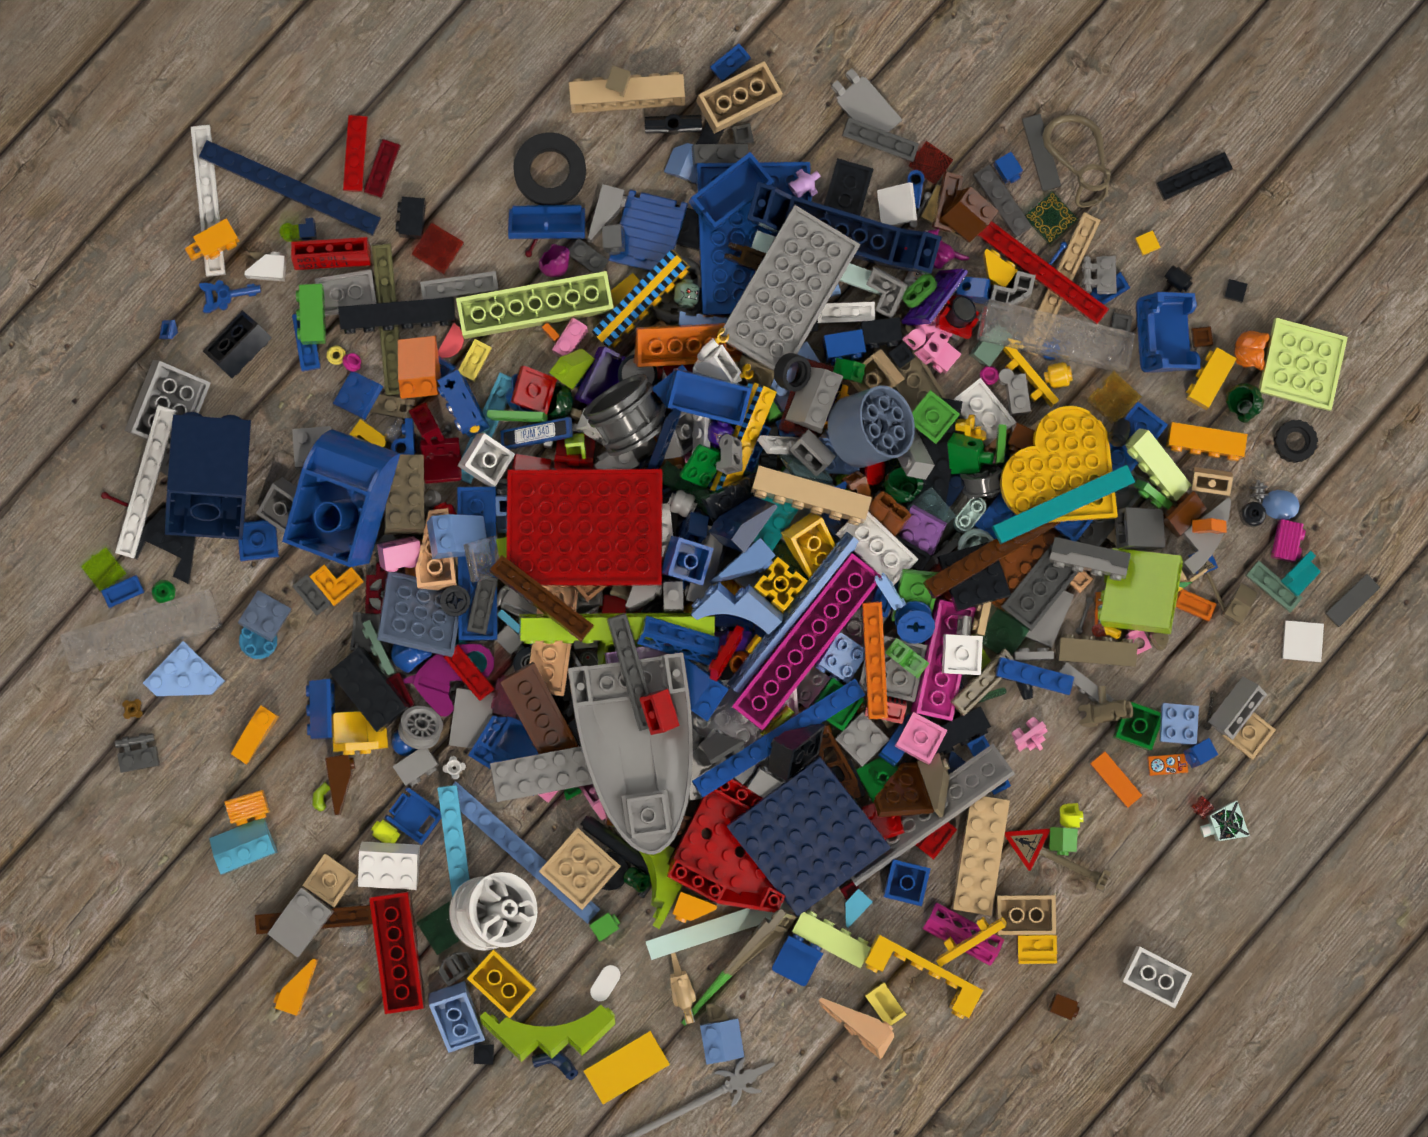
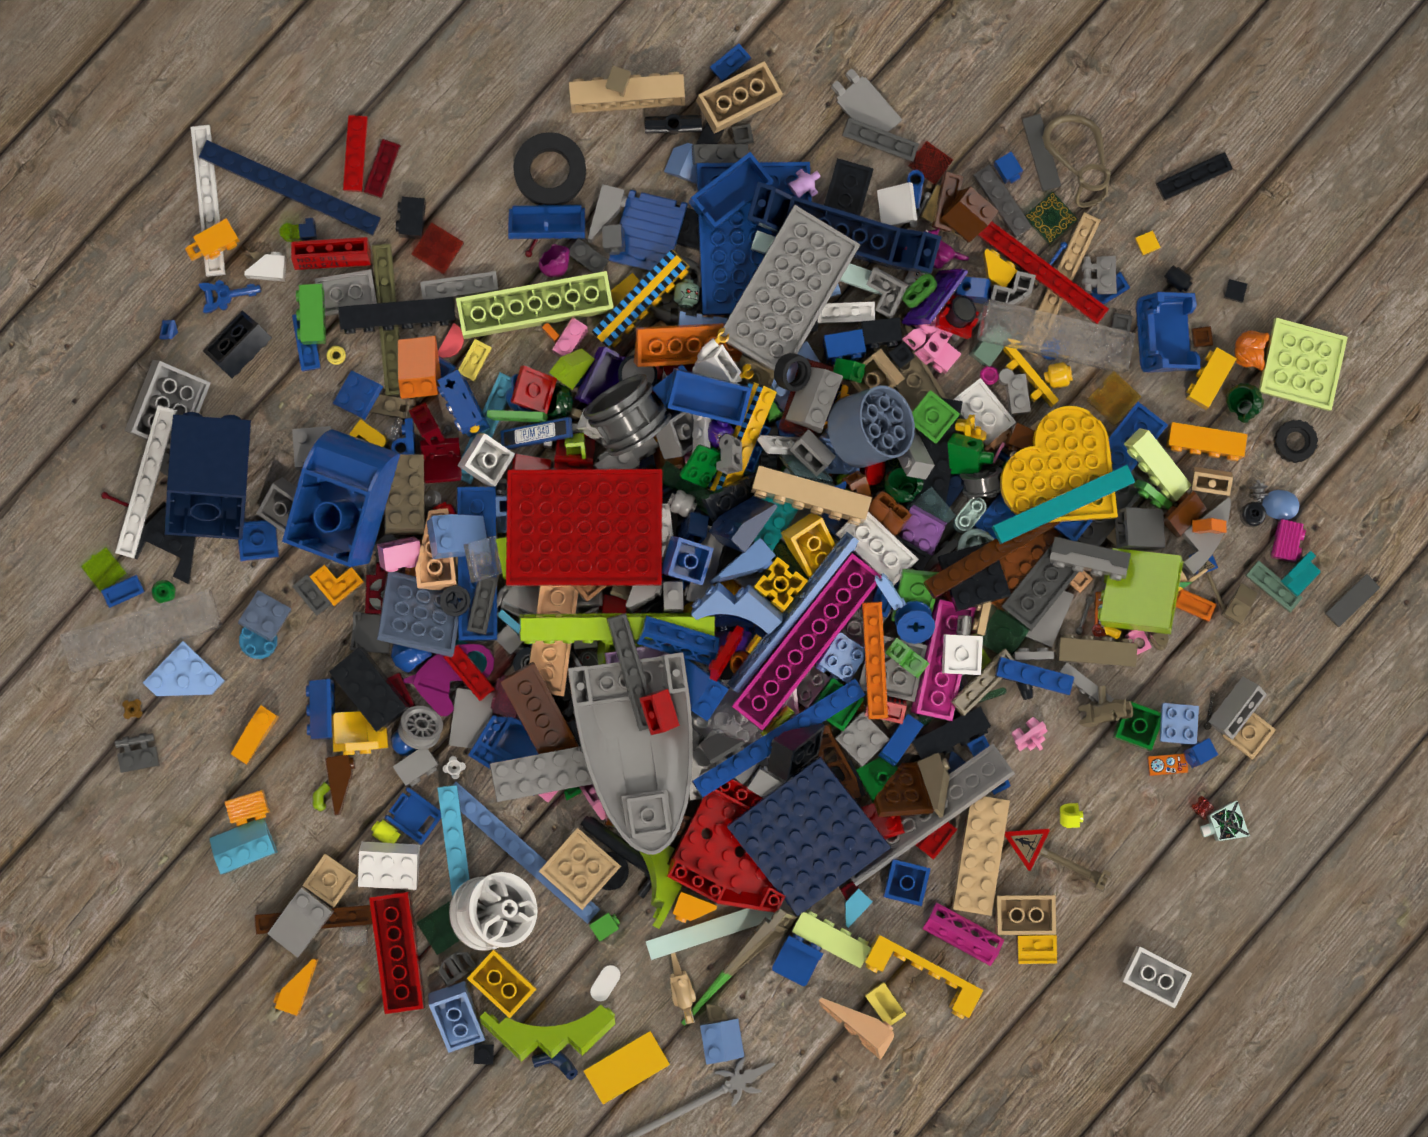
(352, 362): dark pink plate -> none
(378, 648): sand green plate -> none
(541, 598): reddish brown plate -> none
(637, 879): dark green wheel -> none
(664, 439): dark blue tile -> none
(749, 257): dark brown hinge -> none
(921, 738): bright pink plate -> none
(985, 932): yellow hinge -> none
(1000, 444): bright green tile -> none
(1063, 840): bright green brick -> none
(1064, 1006): reddish brown brick -> none
(1116, 779): orange tile -> none
(1119, 432): black brick -> none
(1302, 641): white tile -> none

